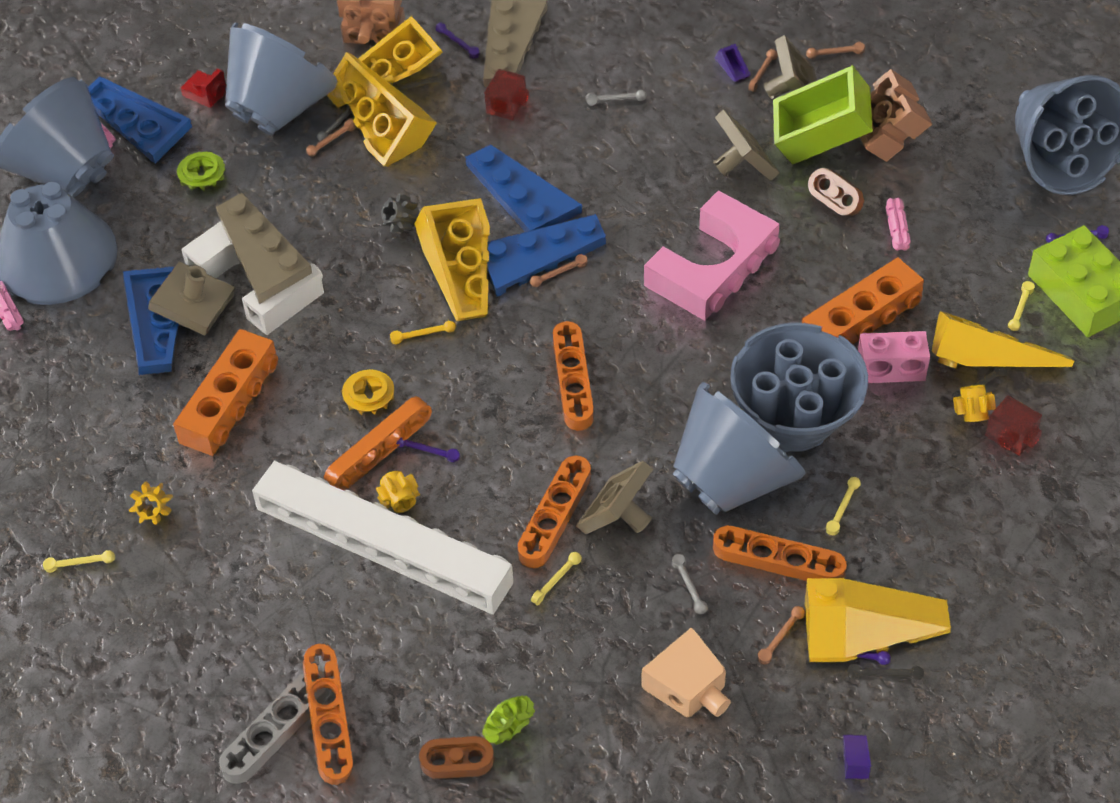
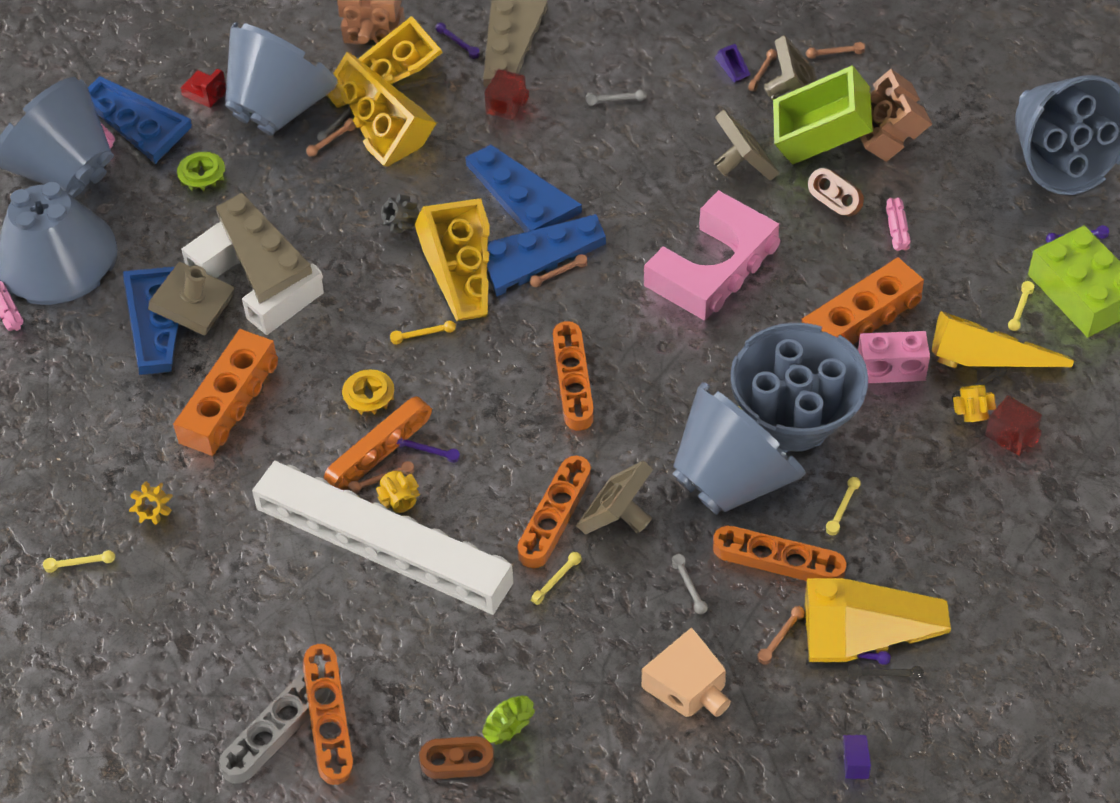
(406, 467): none -> nougat hinge

